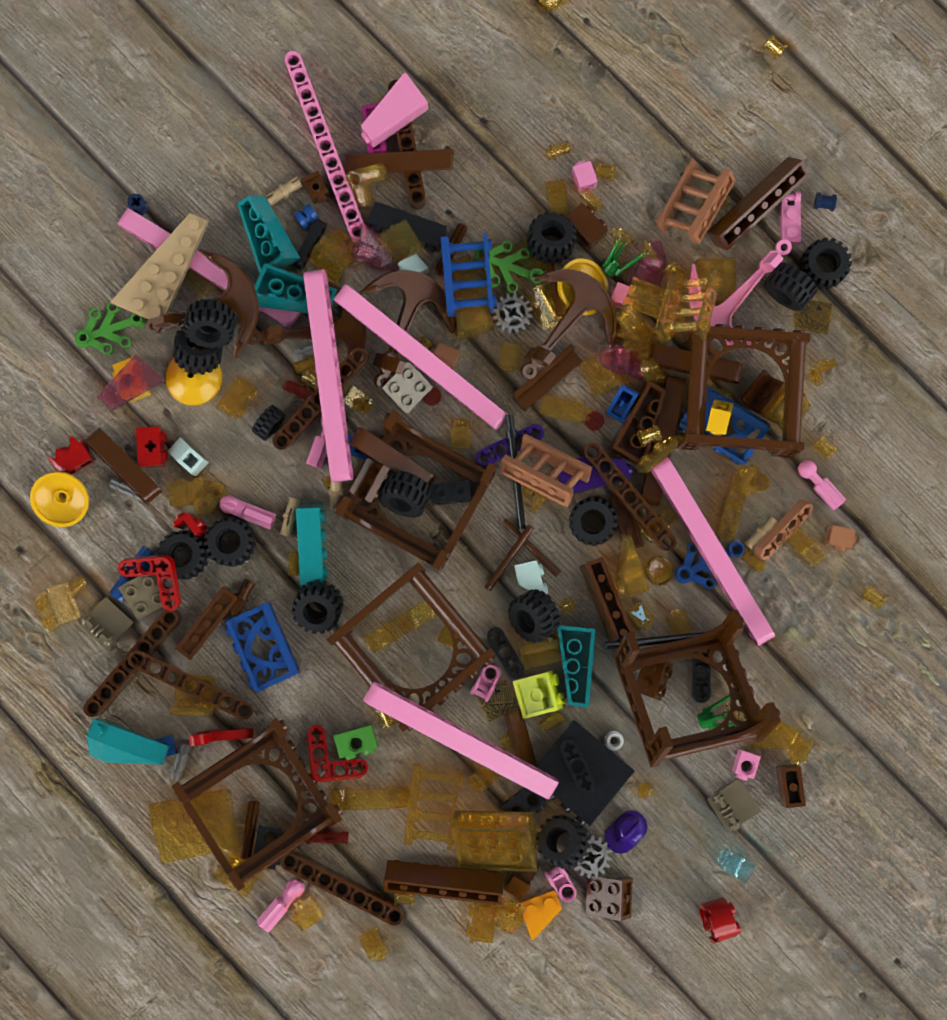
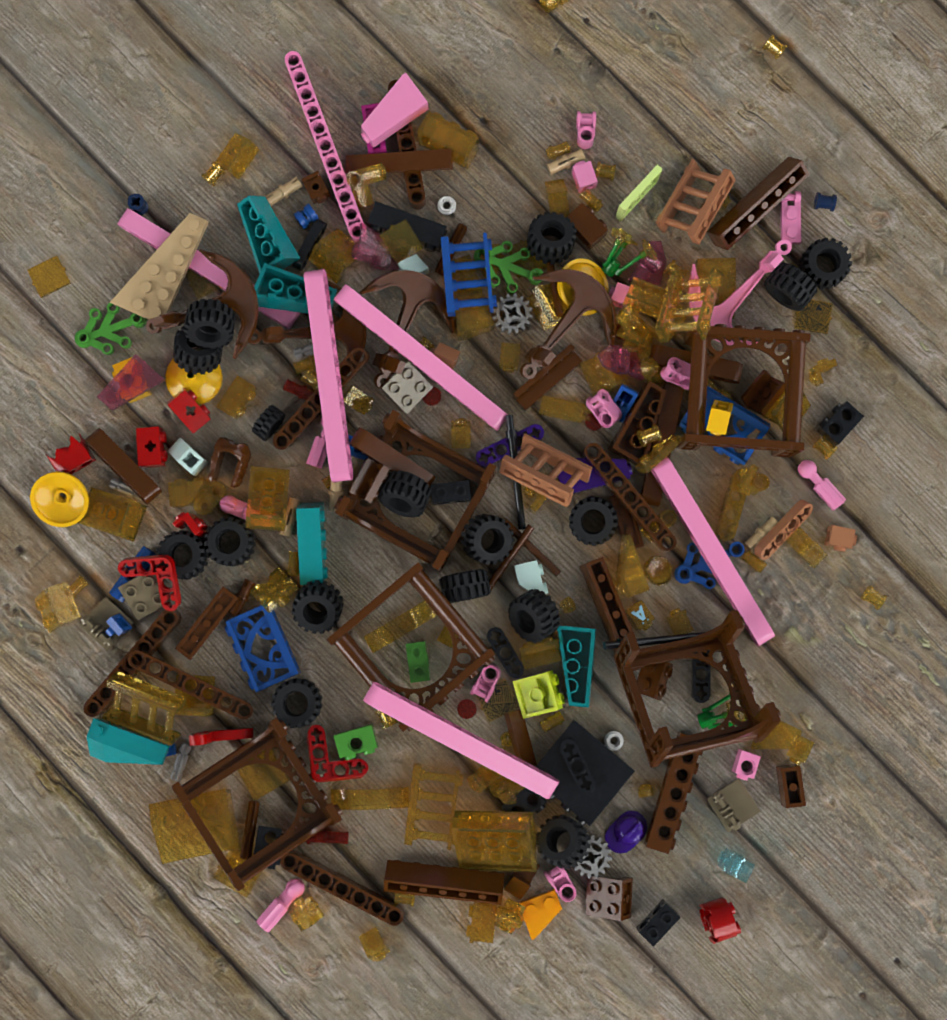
(49, 276): none -> clear yellow piece
(113, 514): none -> clear yellow slope
(118, 625): none -> blue tile
(150, 694): none -> clear yellow fence
(178, 405): none -> red brick
(213, 174): none -> clear yellow bush
(237, 155): none -> clear yellow bracket
(240, 451): none -> reddish brown piece
(262, 777): none -> clear yellow plate
(267, 498): none -> clear yellow brick
(274, 592): none -> clear yellow plant
(280, 707): none -> black tyre
(418, 662): none -> bright green brick
(441, 134): none -> clear yellow brick
(446, 200): none -> white plate
(465, 585): none -> black tyre
(467, 708): none -> clear red tile
(501, 542): none -> black tyre
(506, 791): none -> clear yellow plate
(576, 157): none -> tan pin
(585, 127): none -> bright pink piece
(605, 409): none -> bright pink piece
(638, 193): none -> yellowish green tile
(658, 922): none -> black brick
(666, 842): none -> reddish brown brick
(679, 372): none -> bright pink piece
(842, 426): none -> black brick

